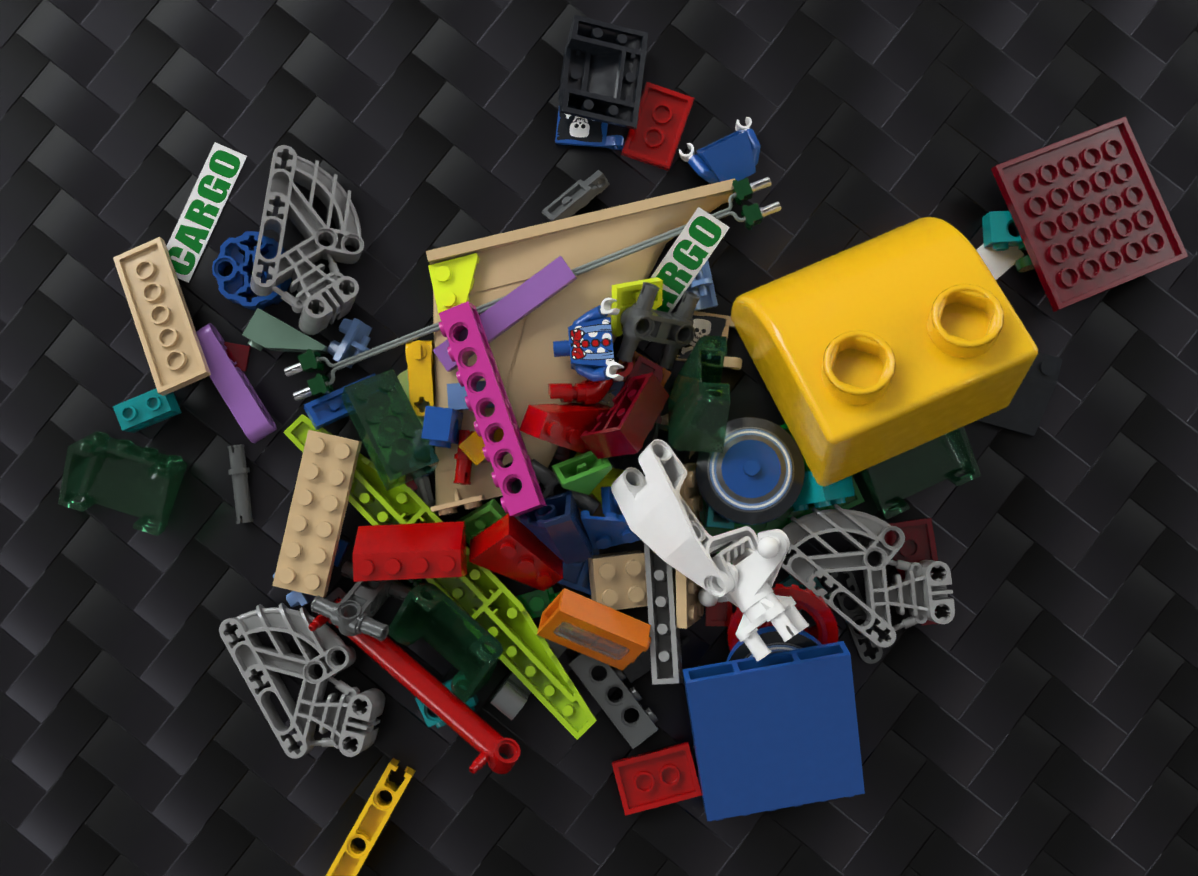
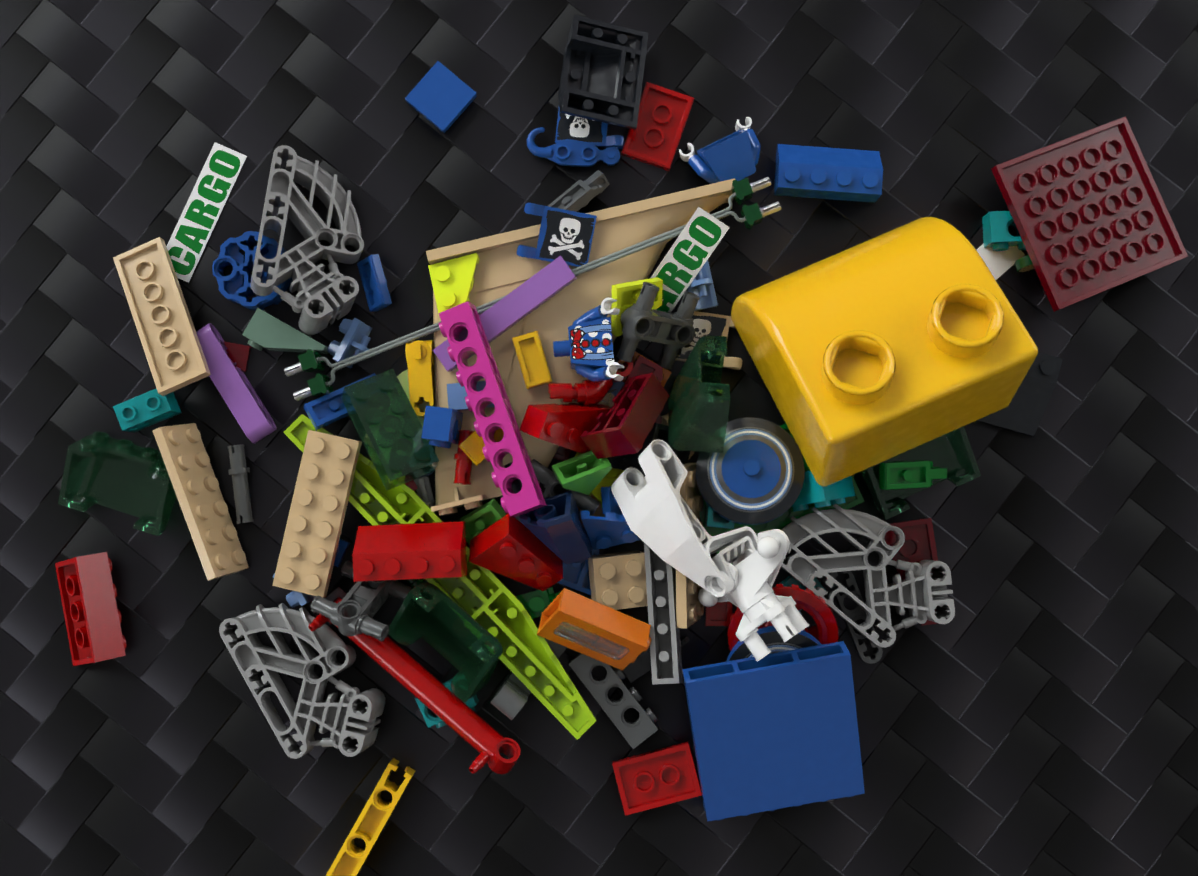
(90, 608): none -> red slope
(201, 500): none -> tan plate
(374, 283): none -> blue plate
(441, 97): none -> blue tile
(532, 359): none -> yellow tile
(561, 234): none -> flag
(572, 152): none -> blue piece
(828, 173): none -> blue slope
(909, 474): none -> green hinge

